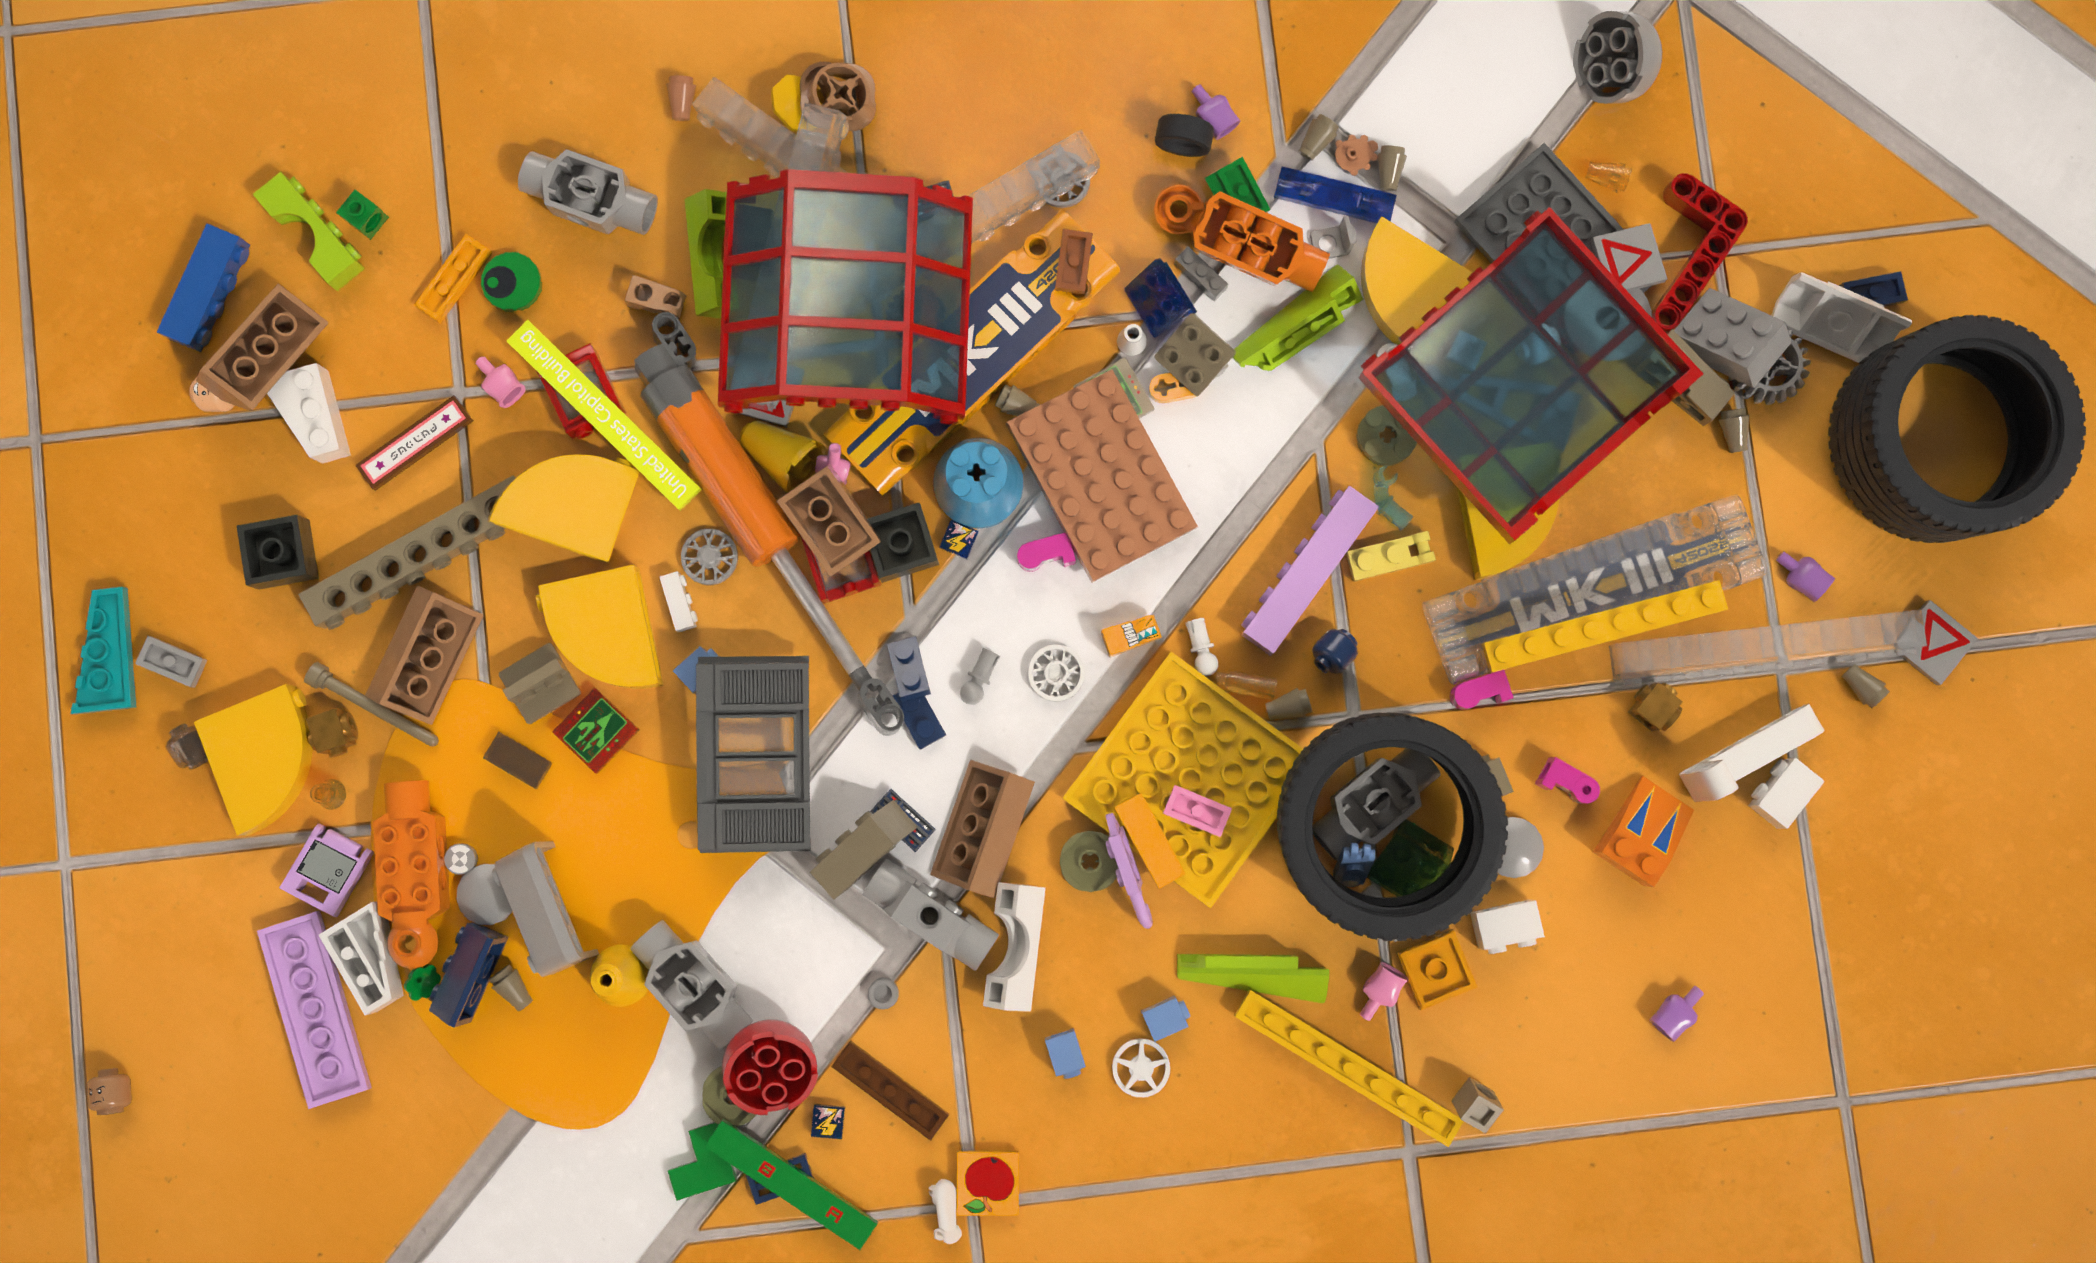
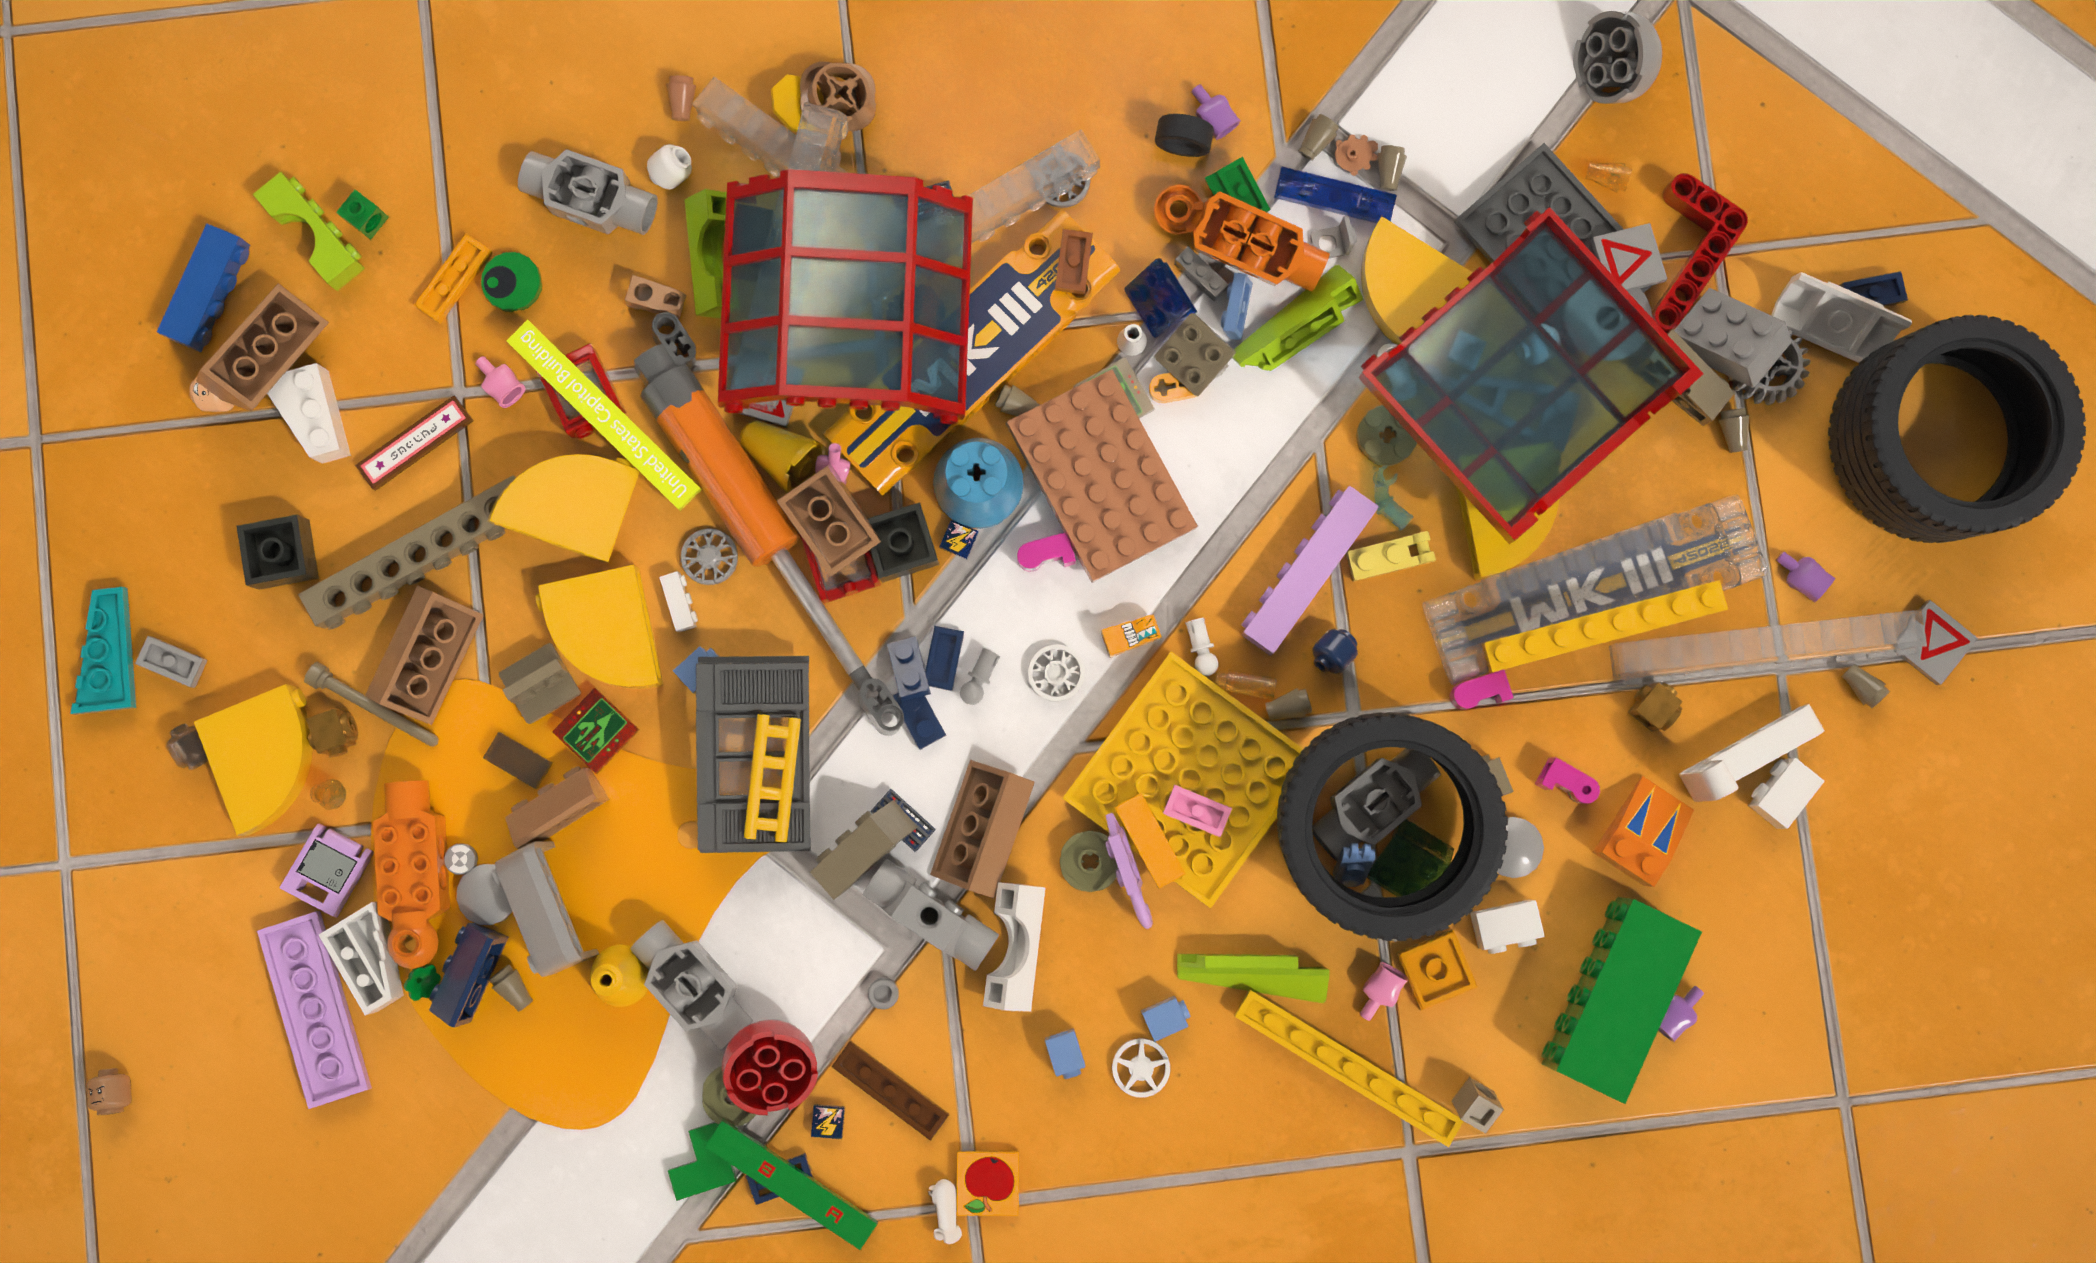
(555, 807): none -> medium nougat slope
(669, 166): none -> white head
(782, 794): none -> yellow bar
(944, 657): none -> dark blue tile
(1238, 295): none -> medium blue plate
(1620, 997): none -> green brick

